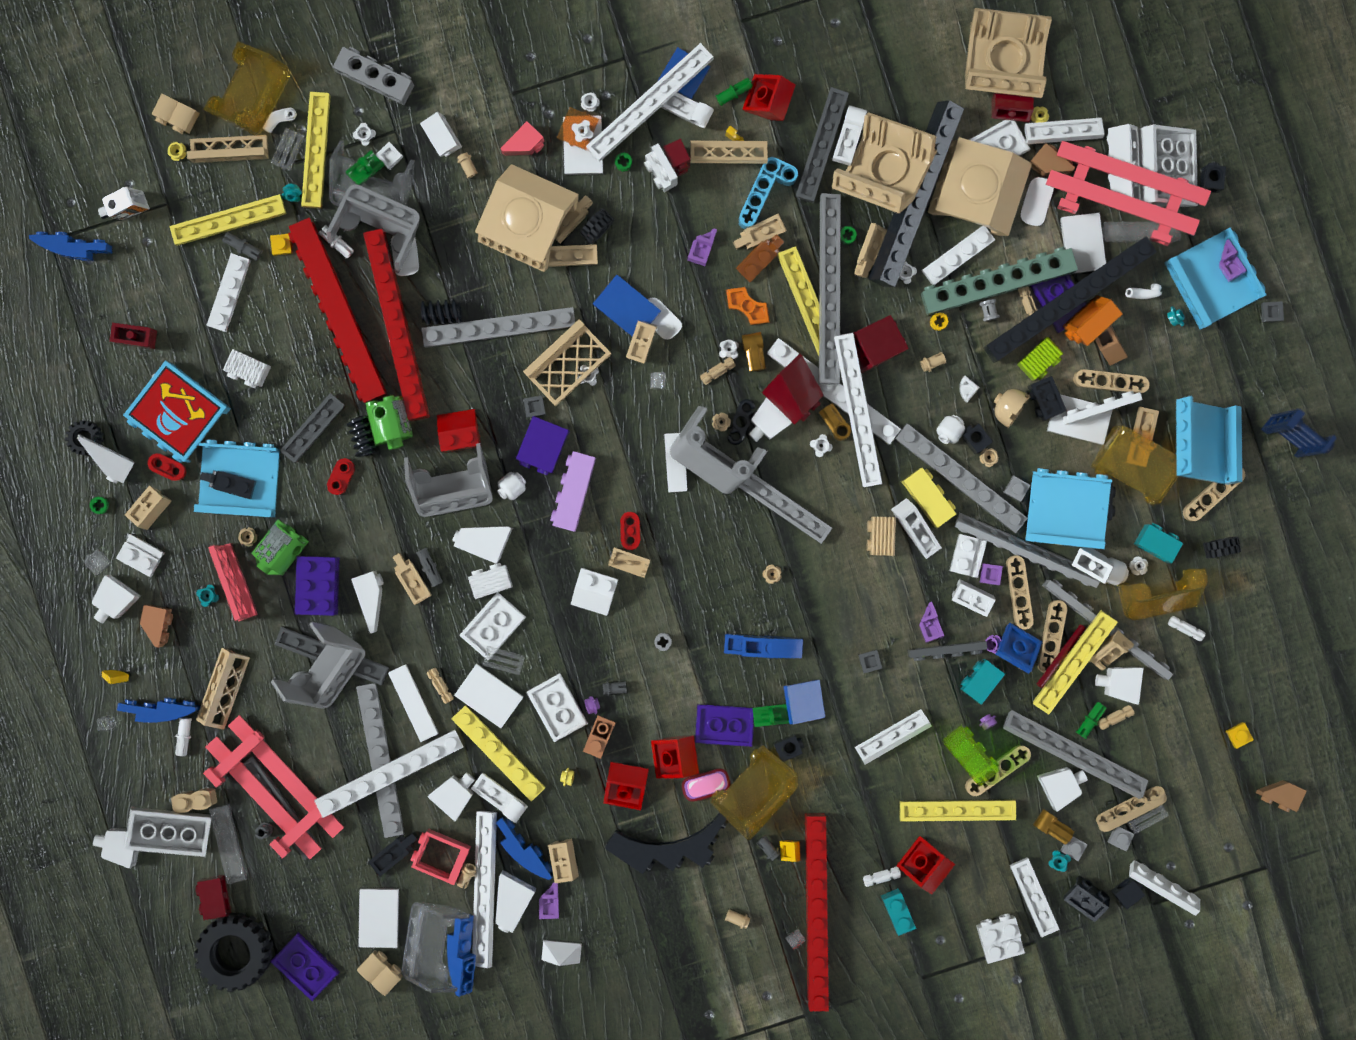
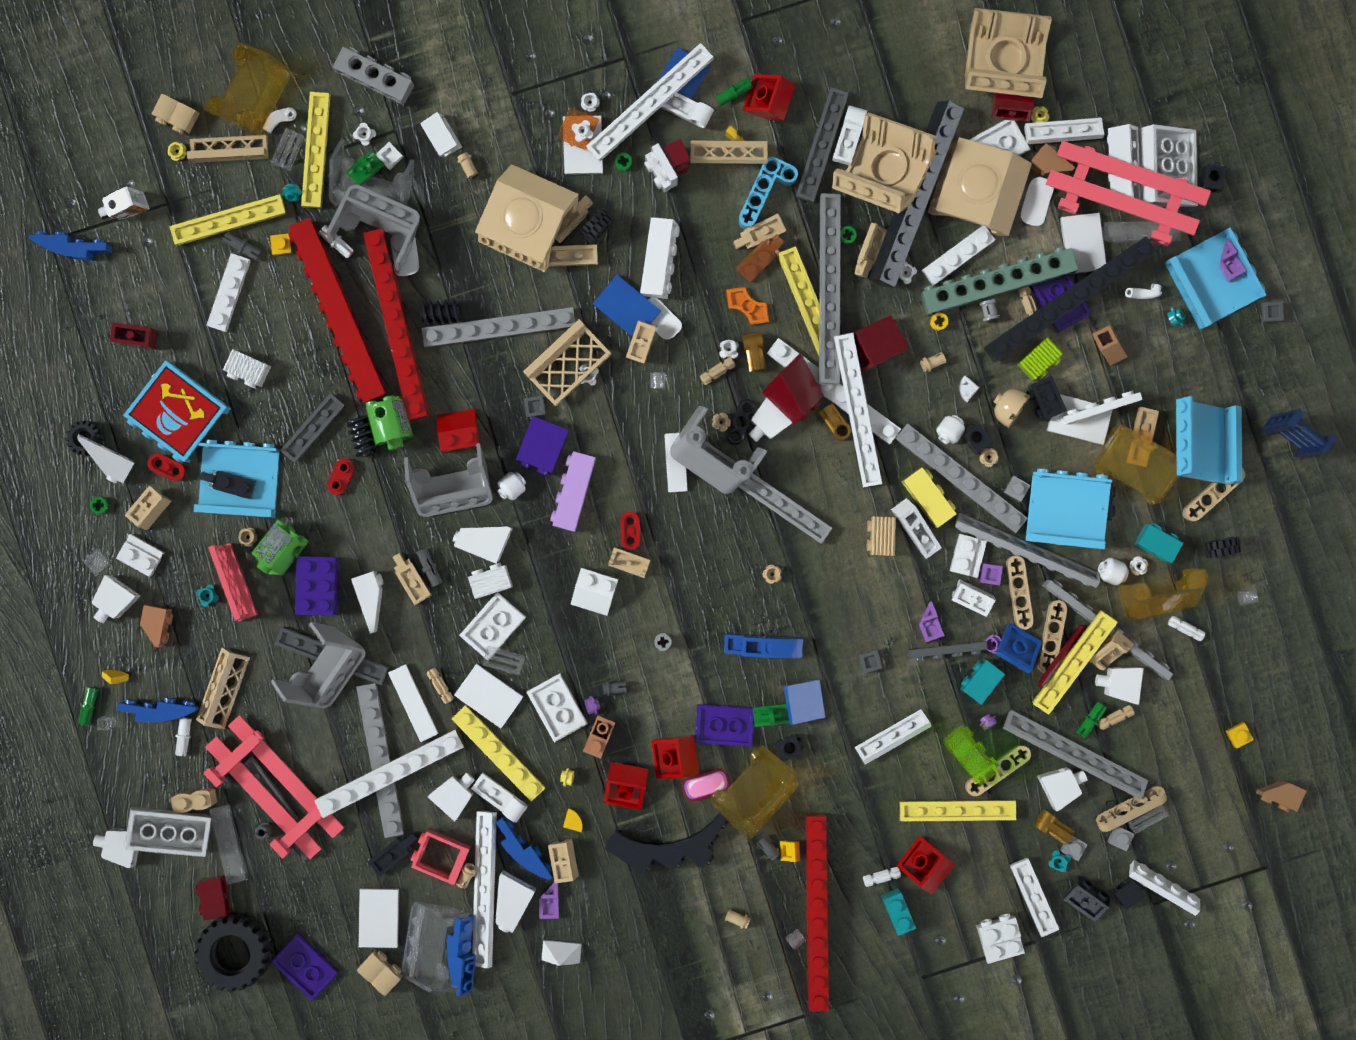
(87, 706): none -> green axle
(524, 142): coral slope -> none
(573, 821): none -> yellow tile
(659, 258): none -> white brick
(701, 248): medium lavender slope -> none
(821, 440): white plate -> none
(1091, 320): orange window -> none
(1093, 564): white slope -> none
(1111, 381): tan beam -> none
(1247, 597): none -> clear hose

